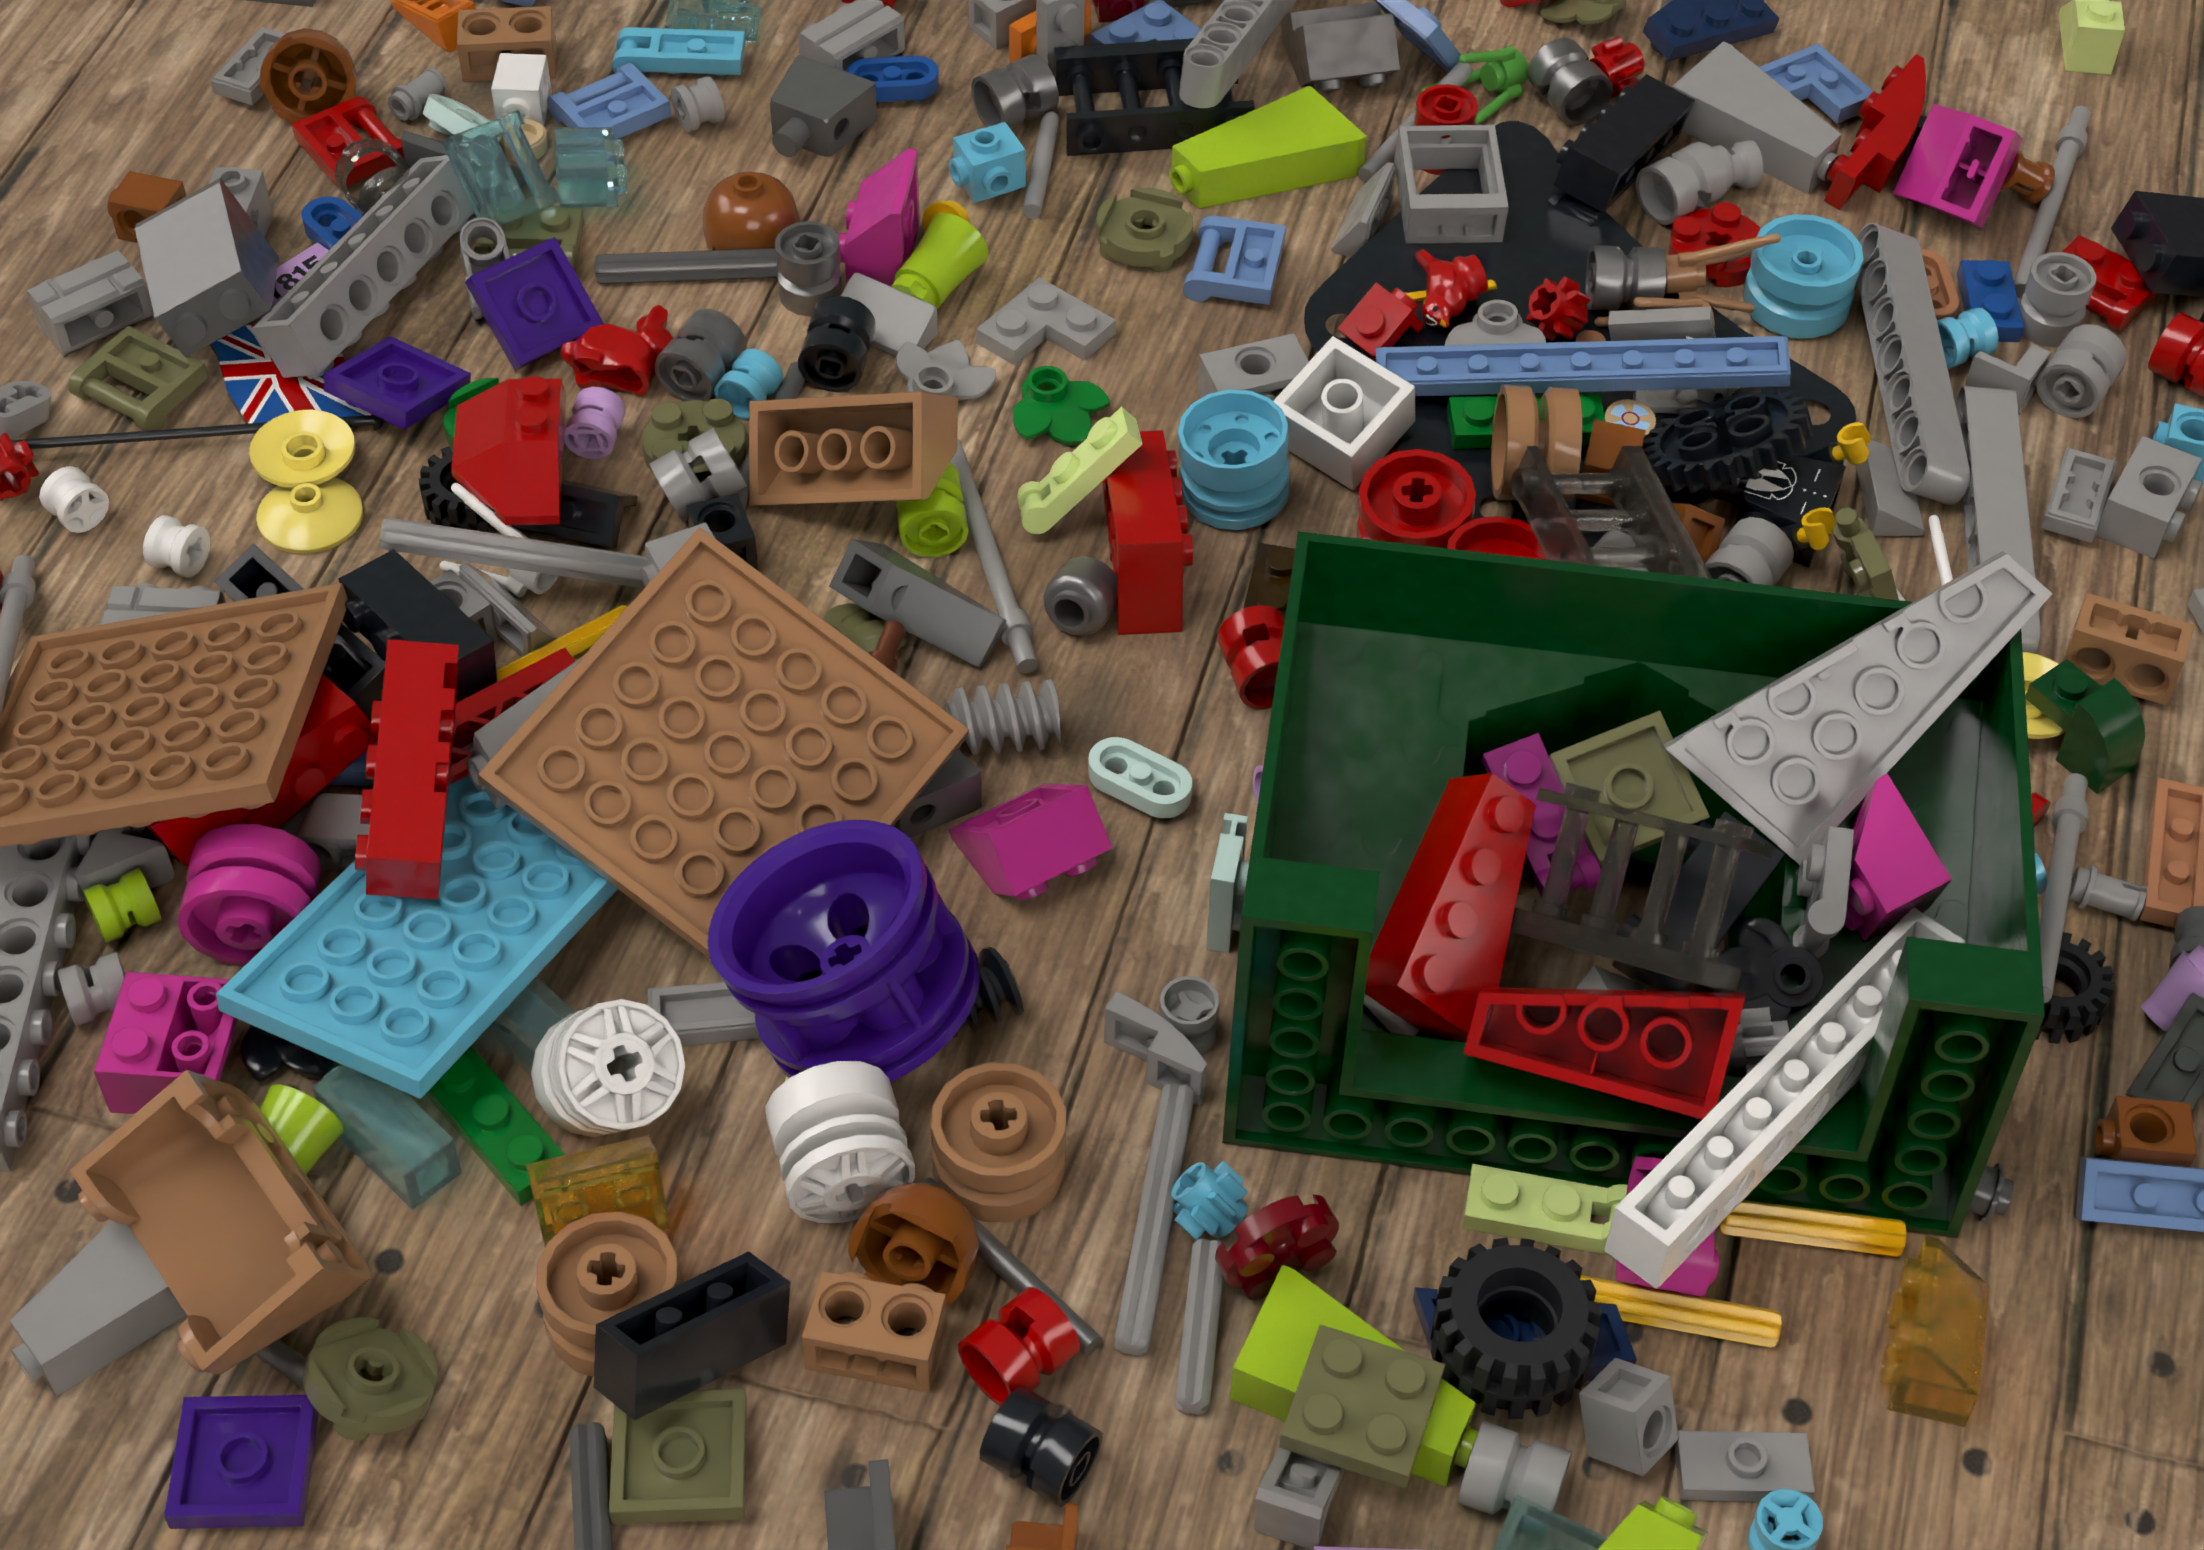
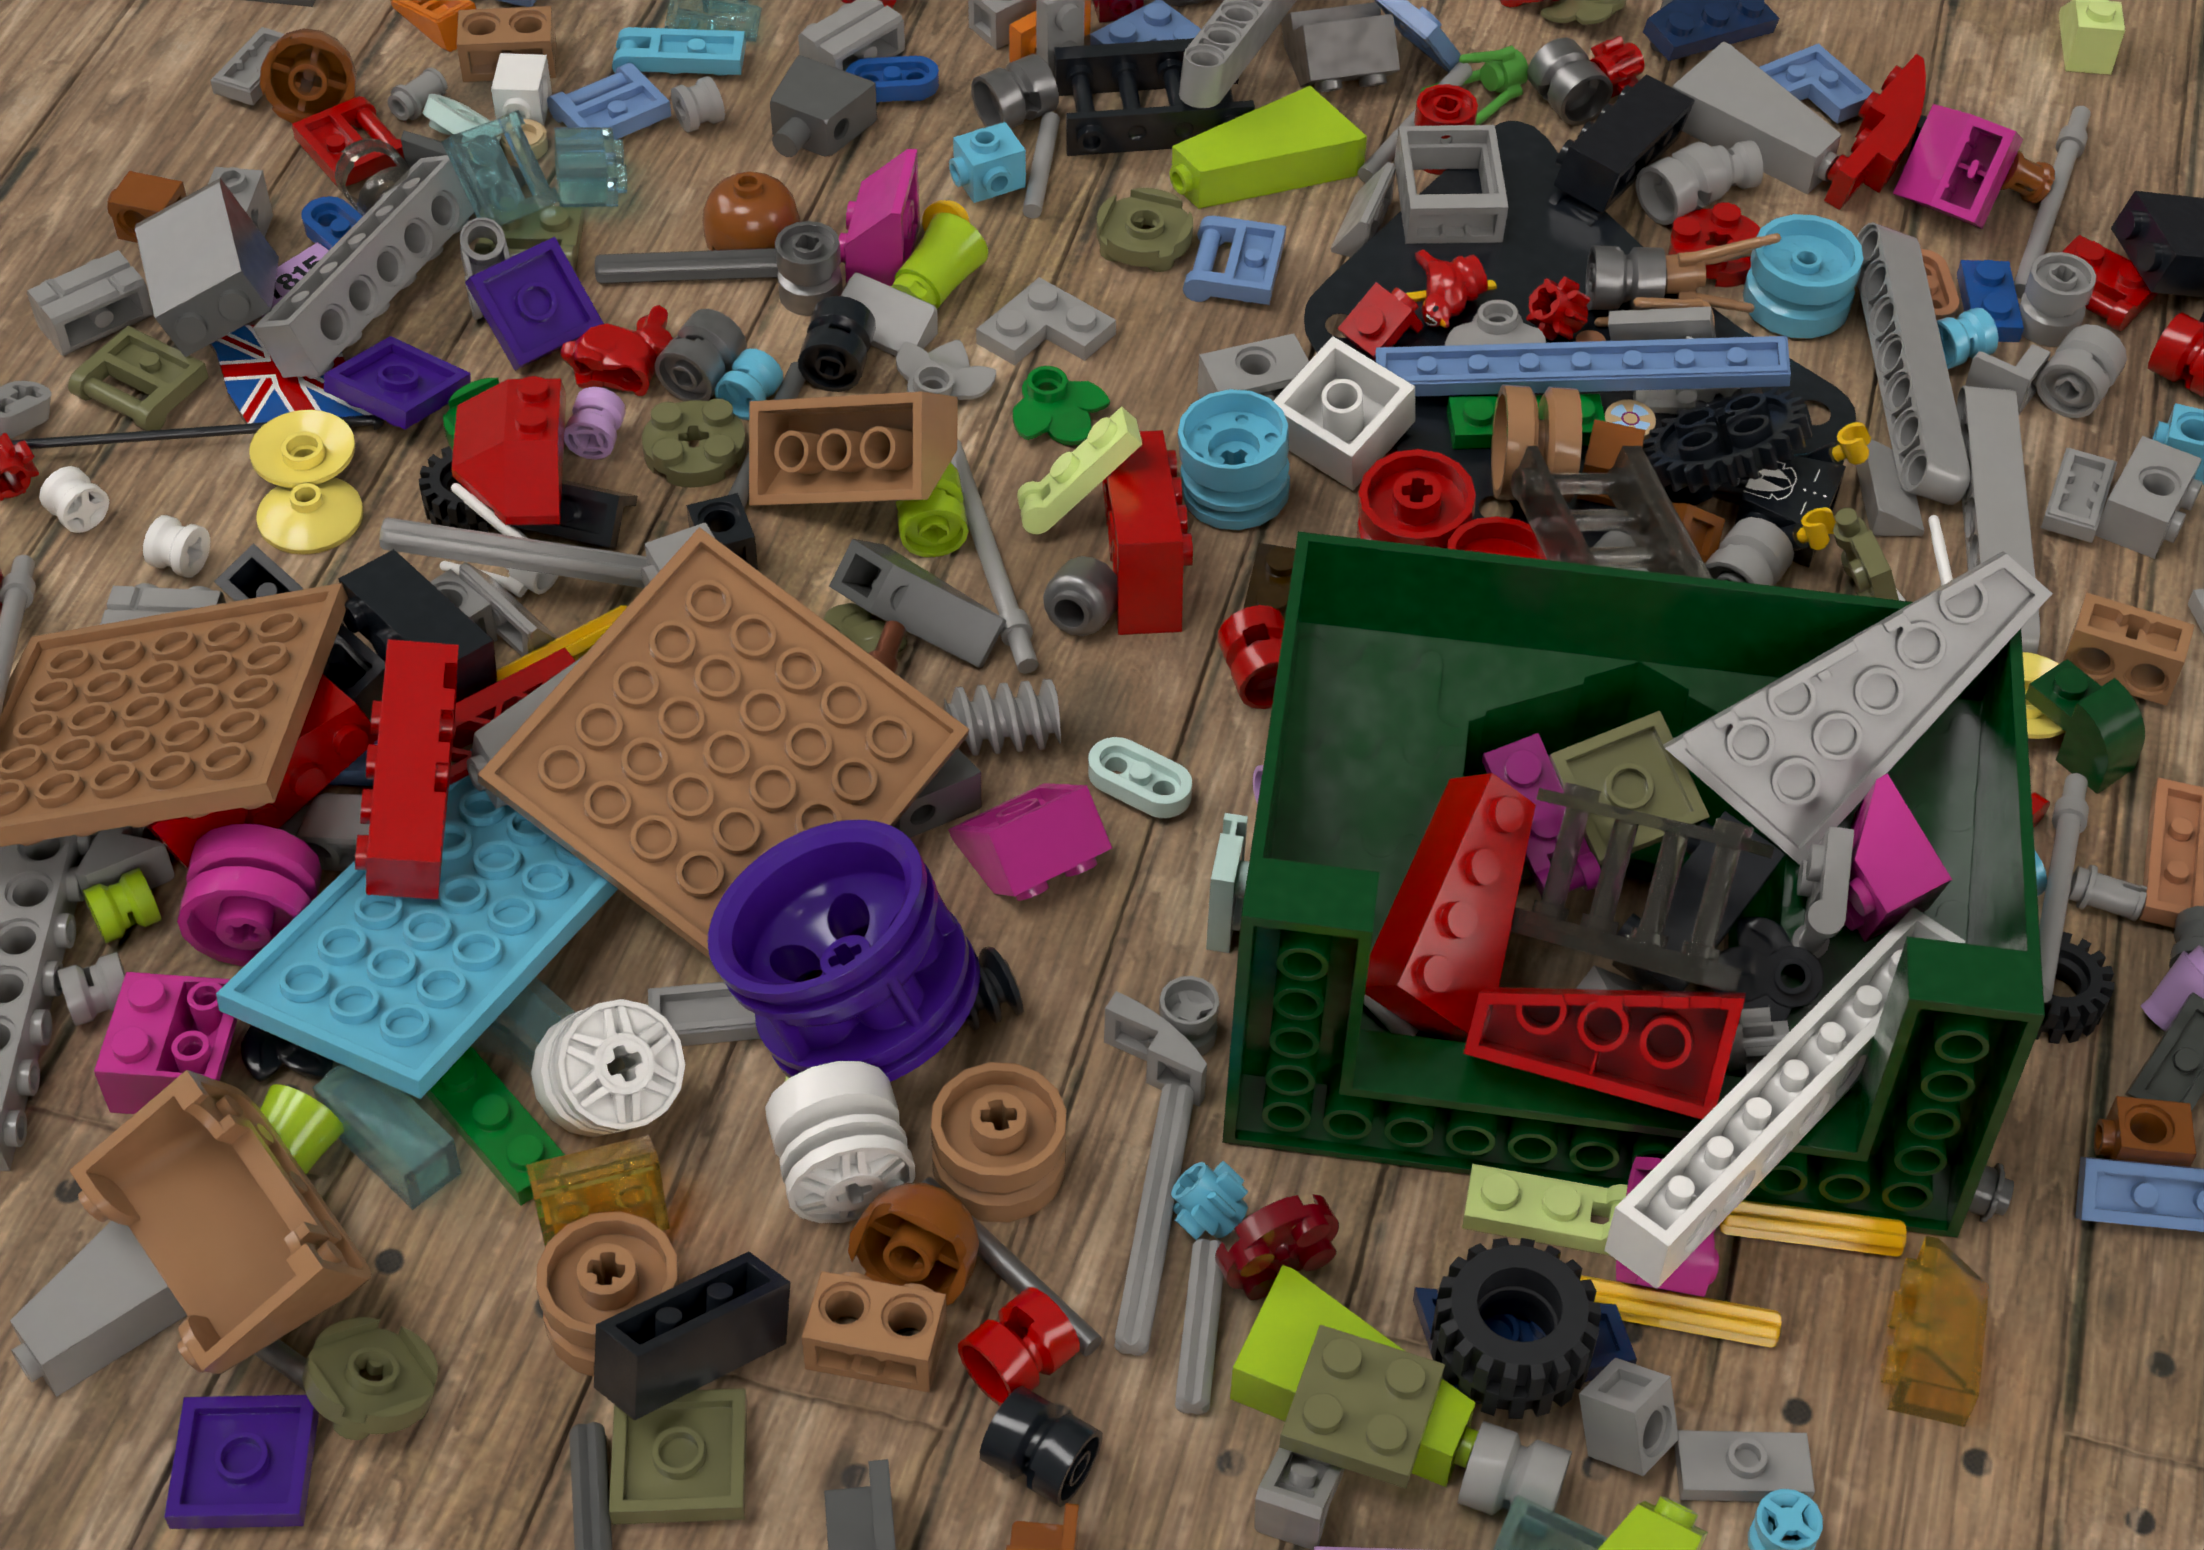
(681, 483): light grey wheel -> none

